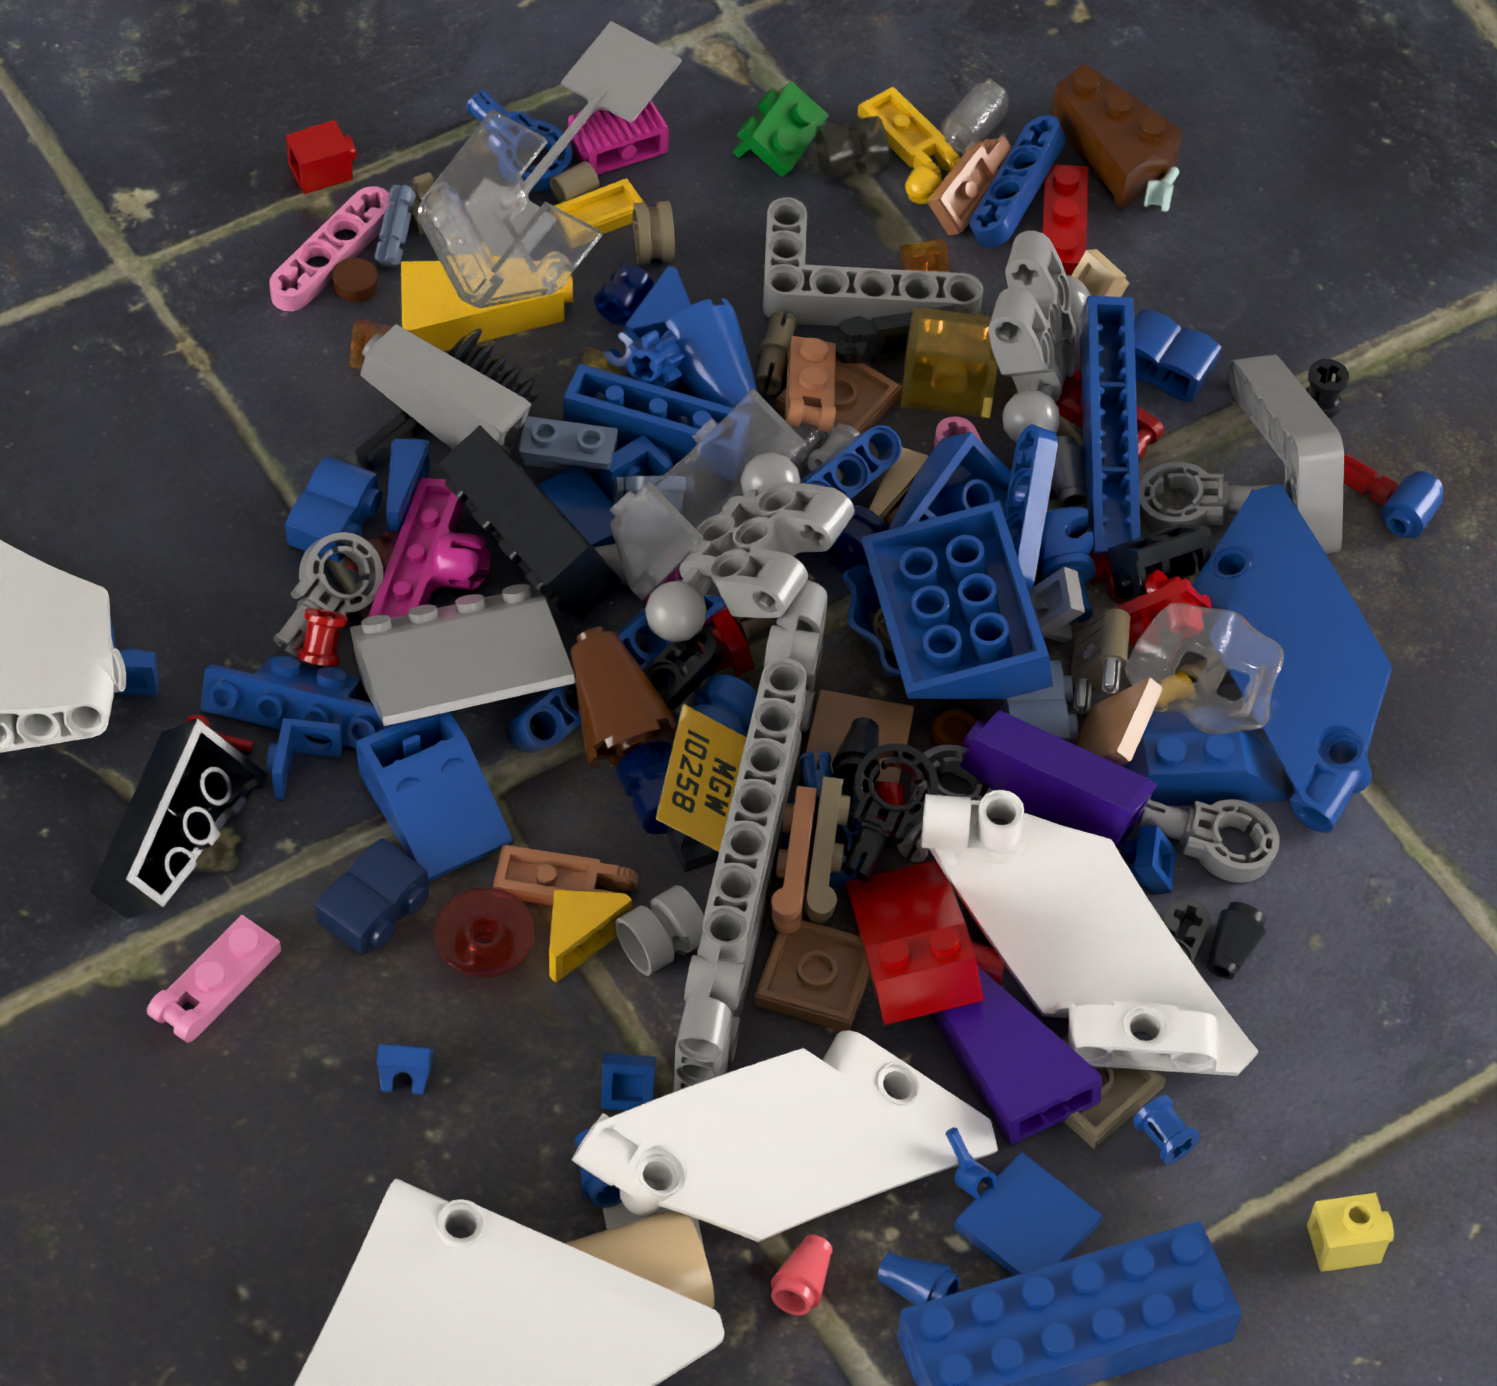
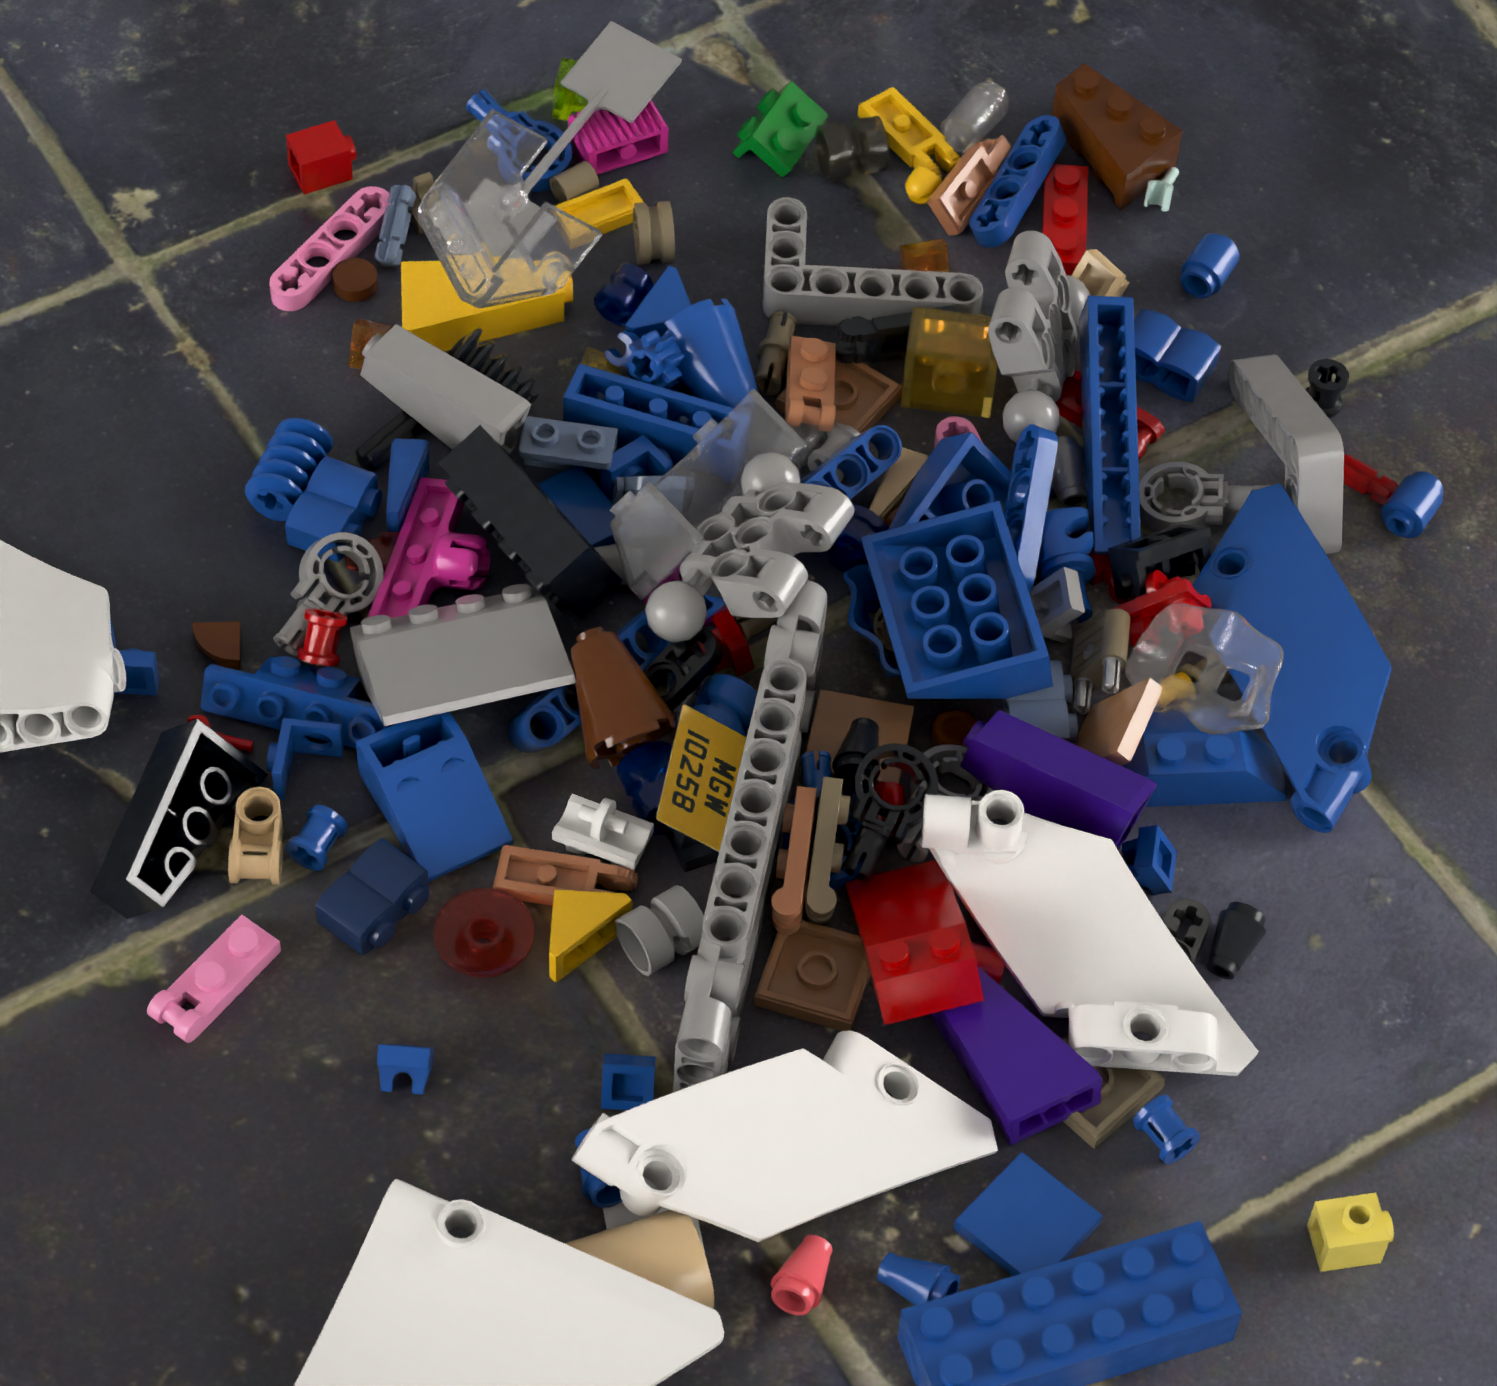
(220, 642): none -> reddish brown tile
(257, 845): none -> tan piece
(287, 467): none -> blue piece
(316, 837): none -> blue bush
(563, 98): none -> clear neon green tile
(602, 831): none -> white hips
(969, 1170): blue hand -> none
(1200, 837): light grey pin -> none
(1209, 265): none -> blue brick

